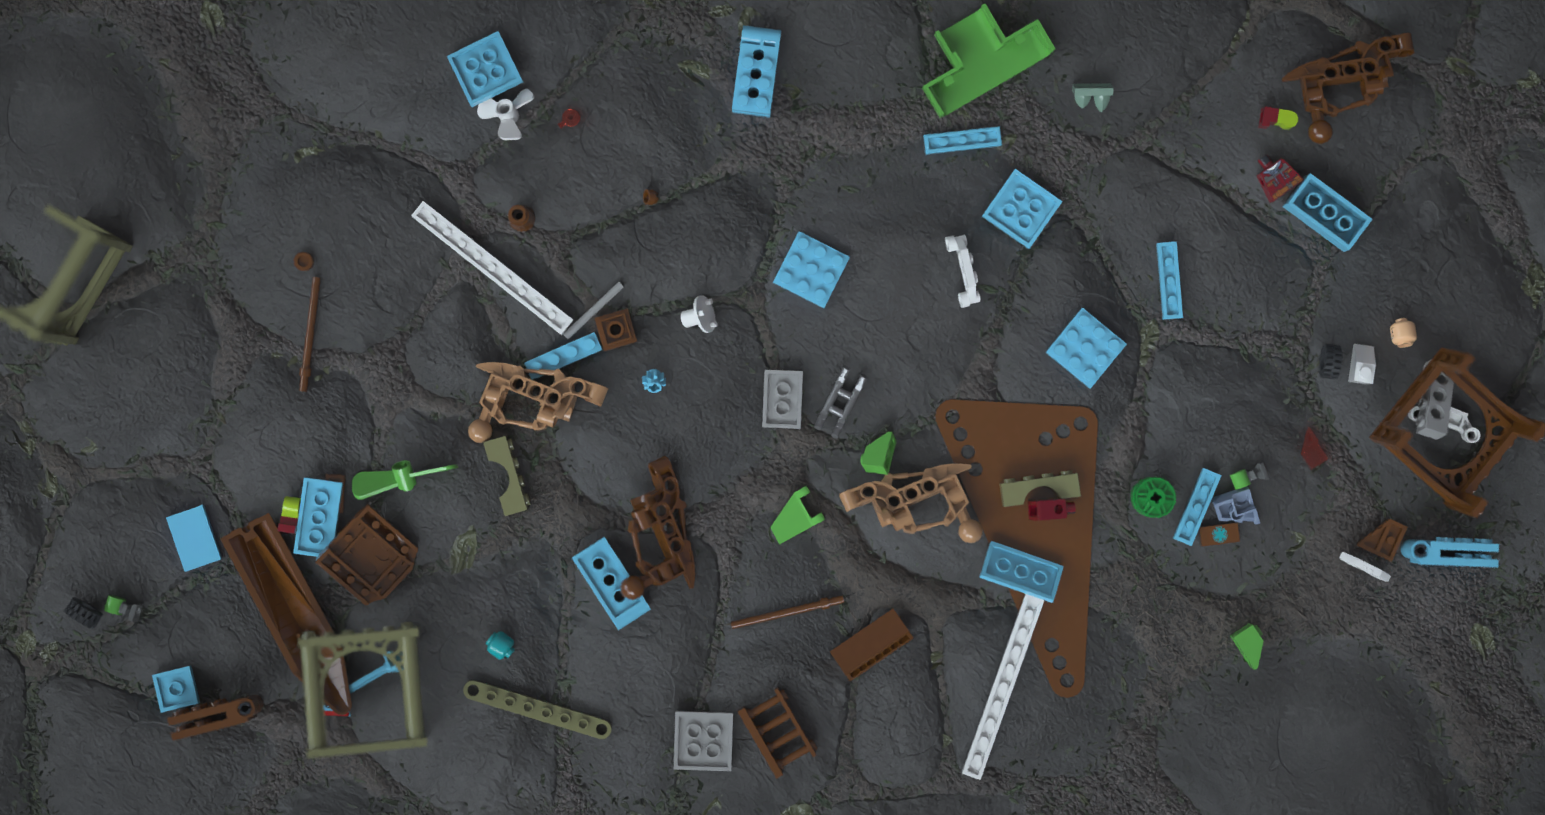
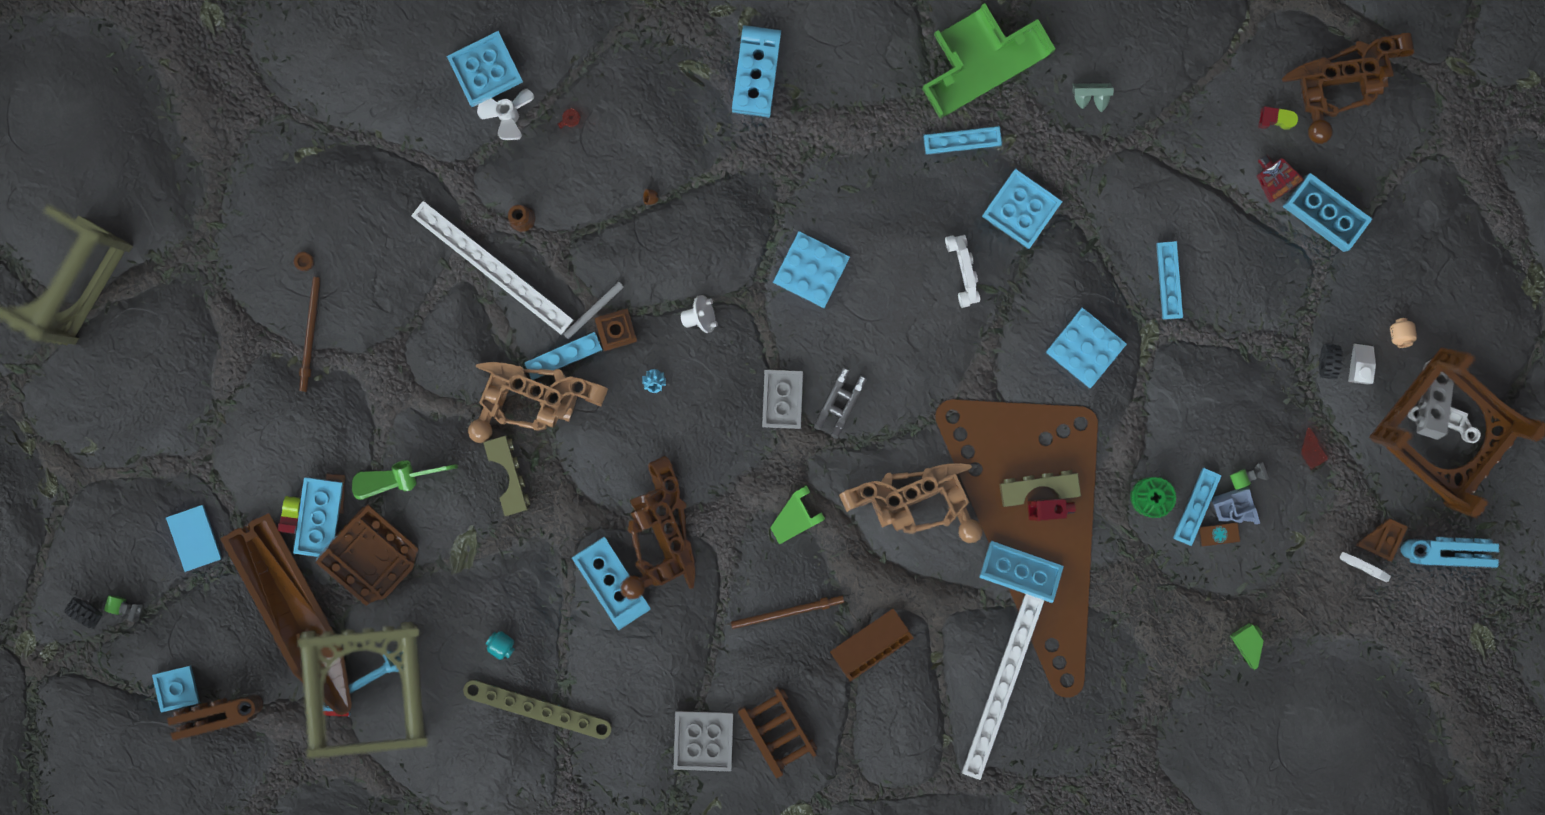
(879, 454): bright green slope -> none

